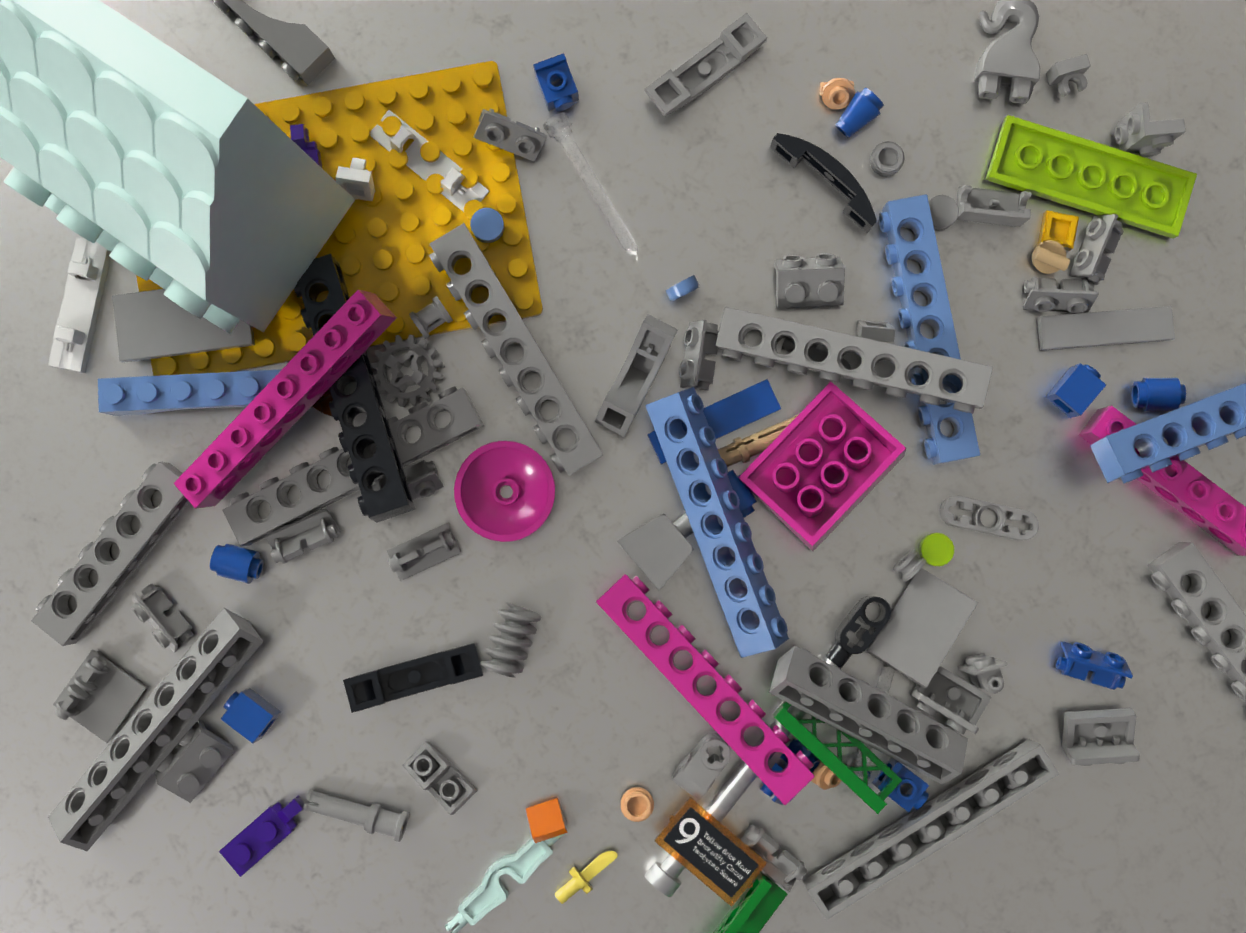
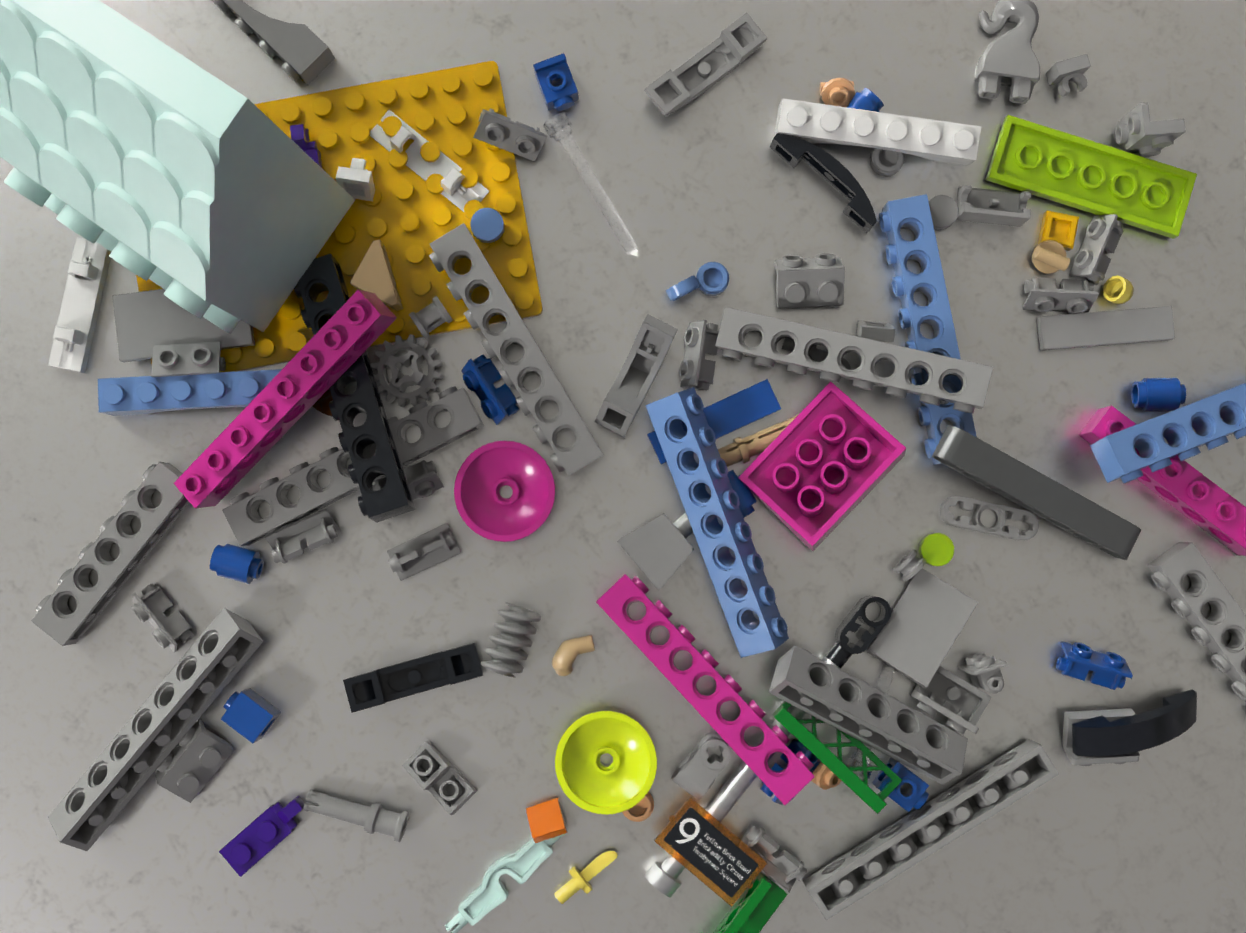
(99, 696): light grey hinge -> none
(187, 359): none -> light grey hinge
(377, 276): none -> tan slope
(479, 377): none -> blue hinge
(568, 652): none -> tan arm
(601, 786): none -> neon yellow dish
(712, 278): none -> medium blue tile
(899, 133): none -> white arch
(1036, 492): none -> dark grey beam
(1076, 390): blue brick -> none
(1118, 290): none -> light yellow hinge
(1136, 732): none -> black slope

